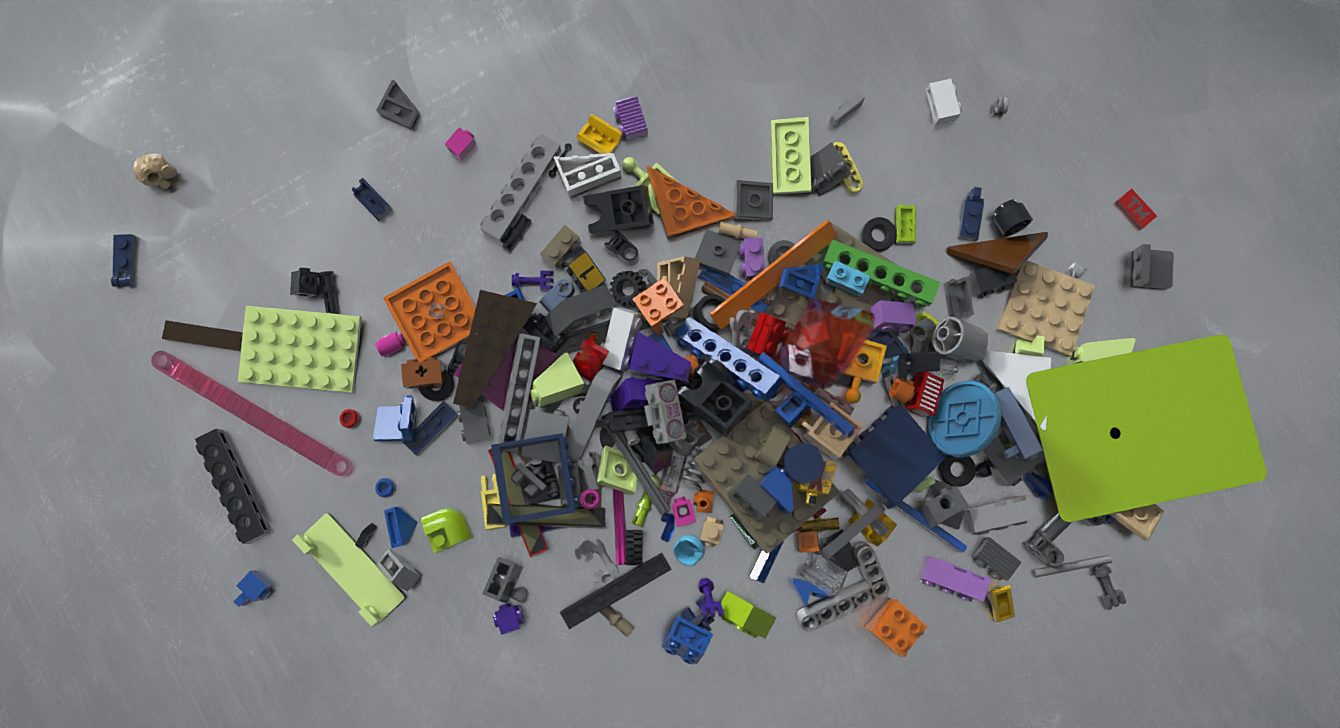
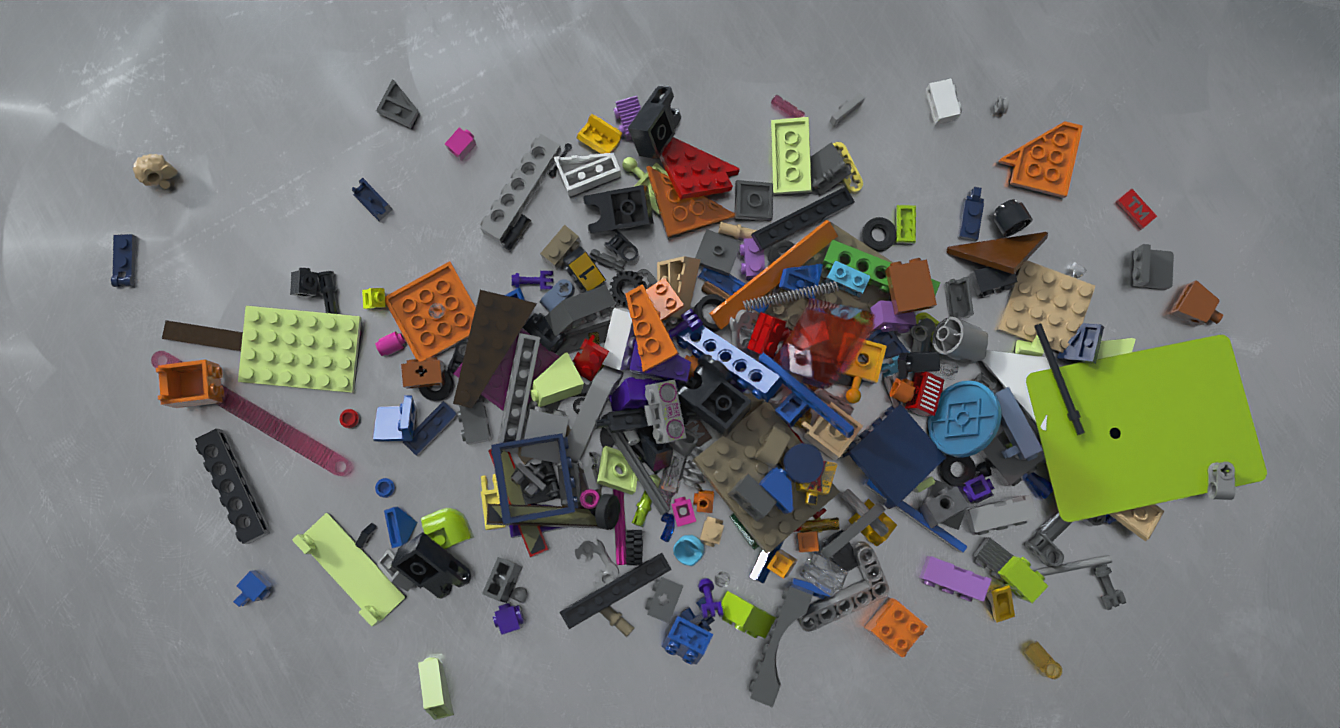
(190, 383): none -> orange container
(373, 298): none -> neon yellow bracket
(430, 566): none -> black brick
(435, 689): none -> yellowish green slope
(607, 260): none -> dark grey axle
(607, 511): none -> black tyre
(651, 334): none -> orange wing
(655, 123): none -> black brick
(664, 611): none -> dark grey brick
(690, 320): none -> dark purple hinge
(696, 171): none -> red wing
(721, 582): none -> clear hinge
(748, 303): none -> light grey piece
(768, 683): none -> dark grey arch
(782, 563): none -> light orange panel
(787, 107): none -> clear pink axle
(802, 218): none -> black tile
(910, 286): none -> dark orange brick
(978, 489): none -> dark purple brick
(1022, 579): none -> lime brick
(1042, 660): none -> clear yellow piece
(1046, 161): none -> orange wing
(1073, 414): none -> black bar
(1084, 345): none -> dark blue wing
(1197, 305): none -> dark orange torso
(1221, 484): none -> light grey piece

